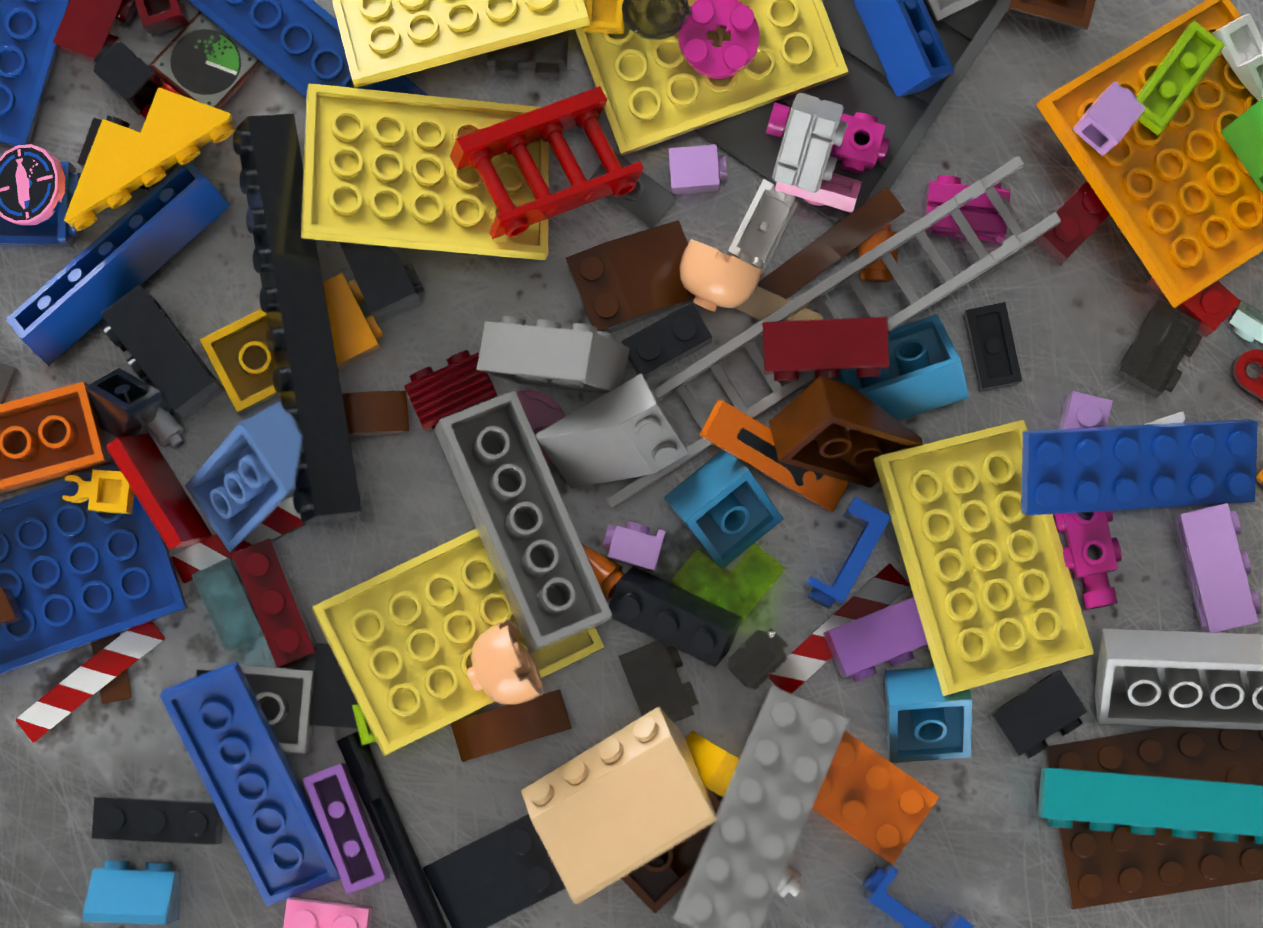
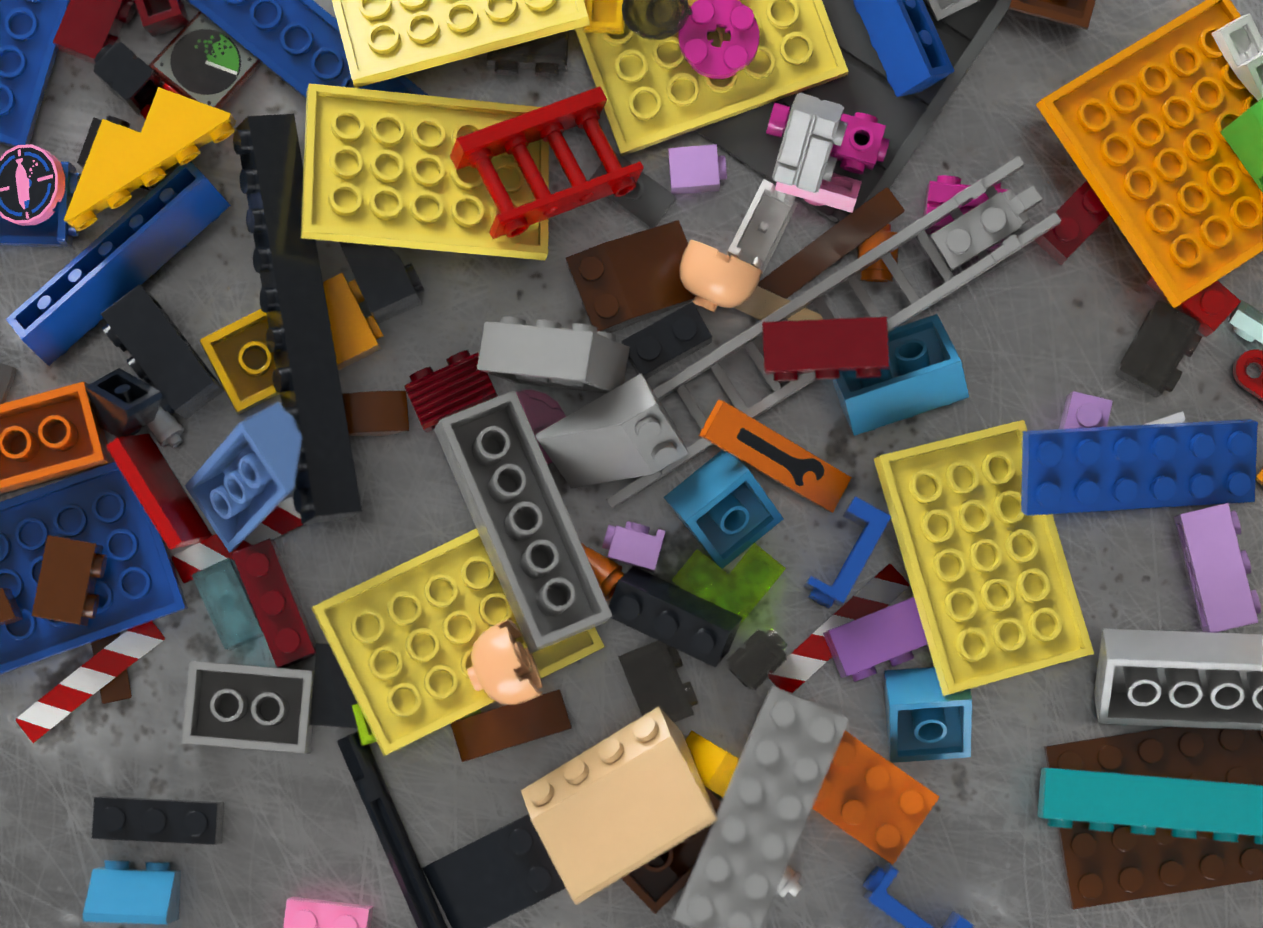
(69, 580): none -> reddish brown brick
(106, 492): yellow plate -> none
(251, 783): blue plate -> none
(346, 828): medium lavender brick -> none
(838, 432): reddish brown slope -> none
(984, 226): none -> light grey hinge
(993, 346): black plate -> none
(1038, 714): black brick -> none
(1080, 535): dark pink brick -> none
(1109, 118): lavender brick -> none
(1177, 76): lime tile -> none

